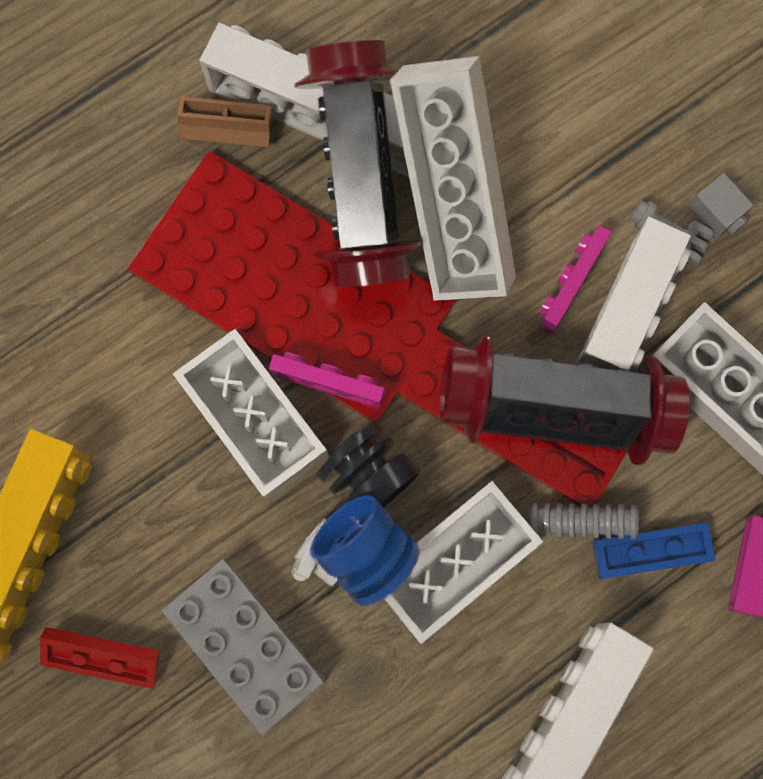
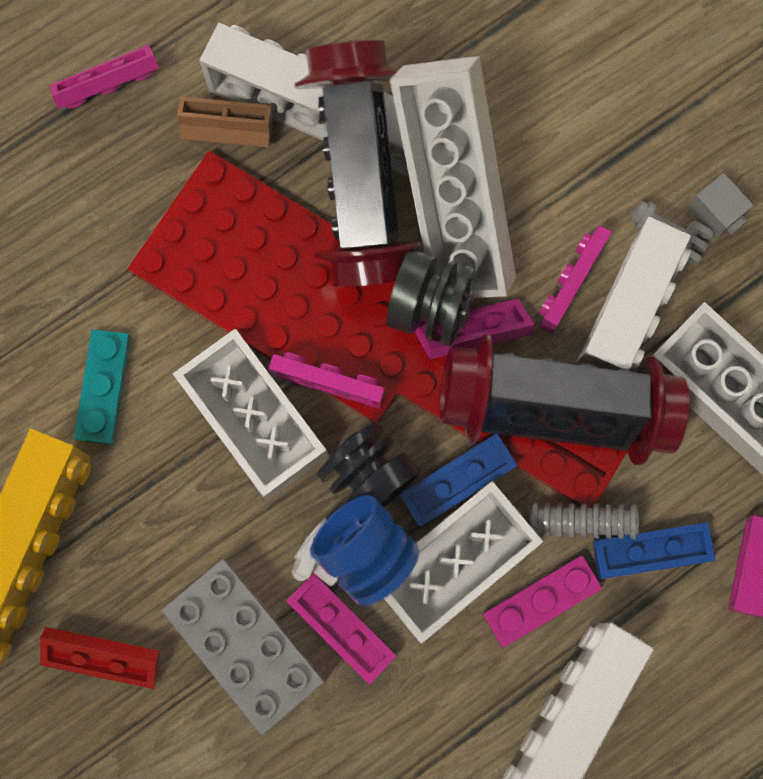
(102, 387): none -> teal plate
(104, 77): none -> dark pink plate
(341, 628): none -> dark pink plate
(430, 297): none -> pearl dark grey wheel
(458, 480): none -> blue plate
(500, 320): none -> dark pink plate
(542, 601): none -> dark pink plate

